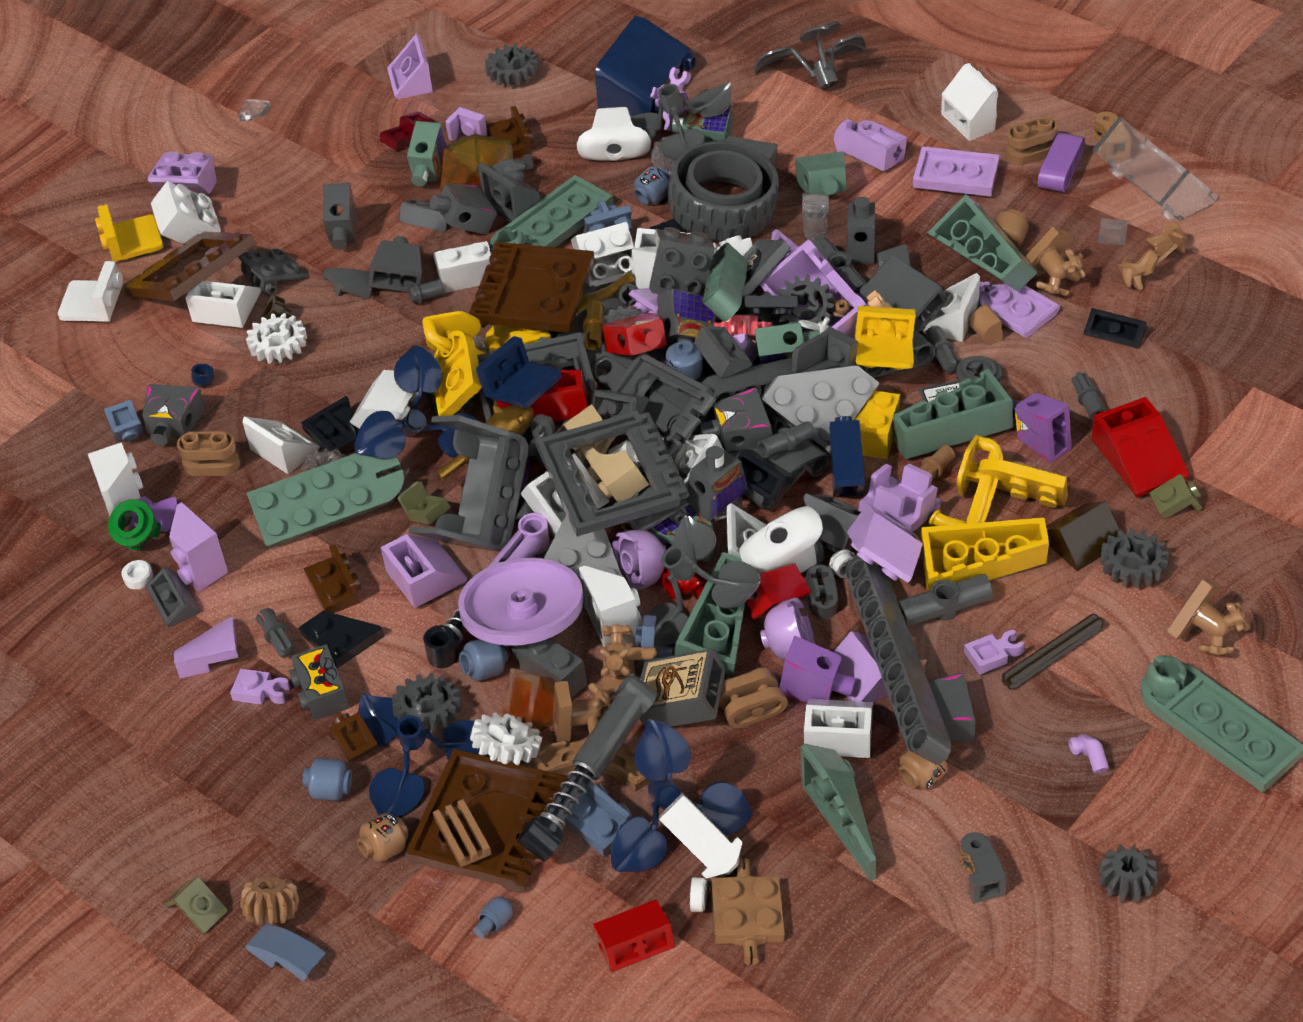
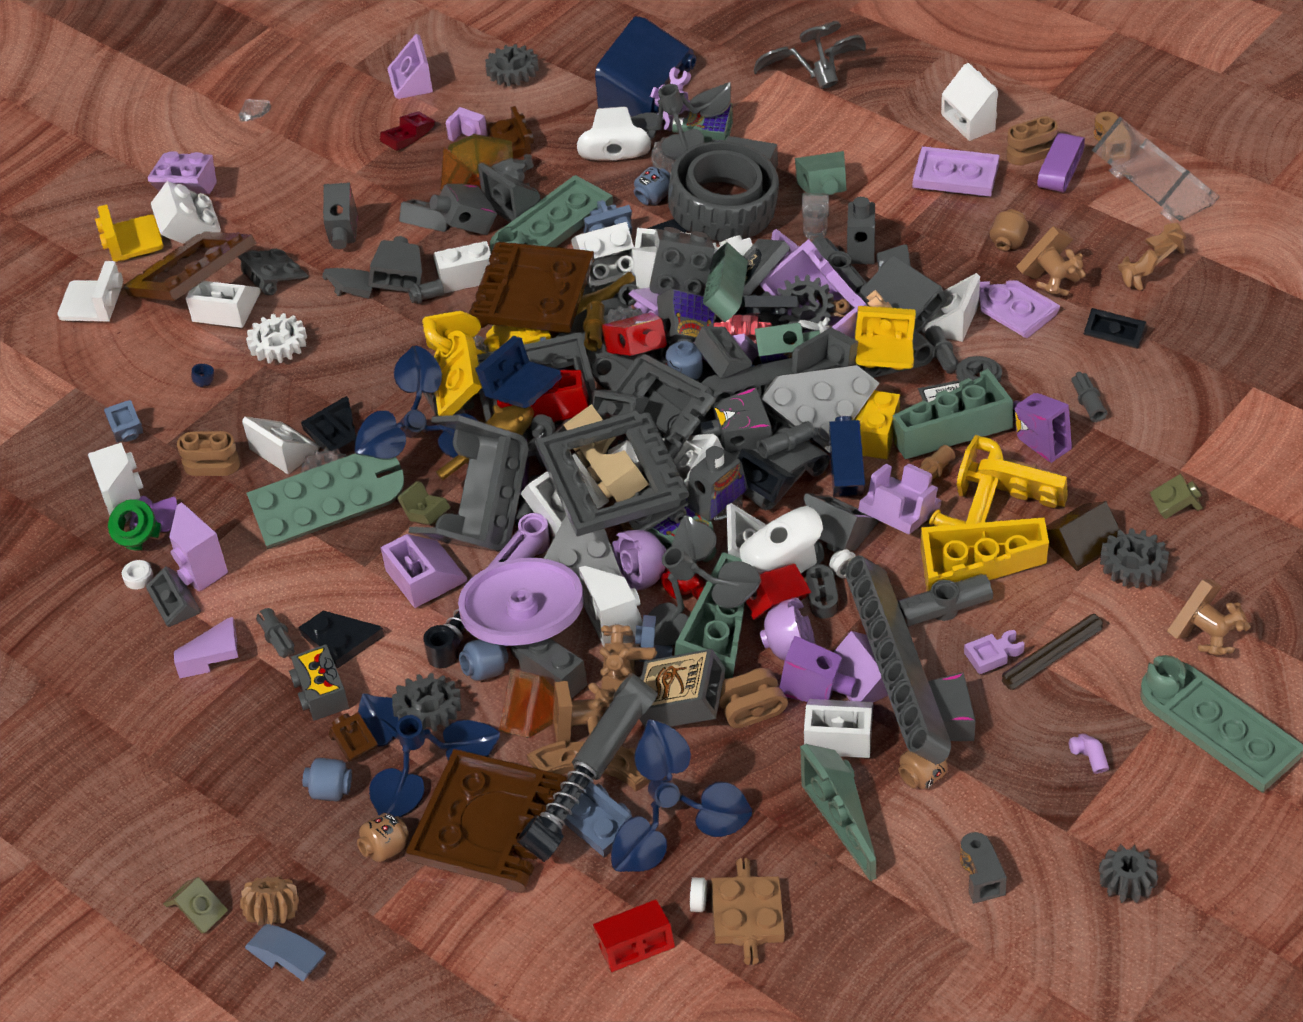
(171, 411): dark grey torso -> none
(256, 685): lavender plate -> none
(276, 306): dark brown tile -> none
(333, 583): reddish brown bracket -> none
(384, 396): white slope -> none
(426, 152): sand green torso -> none
(452, 813): medium nougat tile -> none
(493, 916): sand blue cylinder -> none
(505, 738): white gear -> none
(702, 837): white piece -> none
(870, 143): lavender piece -> none
(885, 542): lavender slope -> none
(981, 241): sand green wedge -> none
(986, 325): medium nougat brick -> none
(1113, 231): clear tile -> none
(1138, 445): red slope -> none

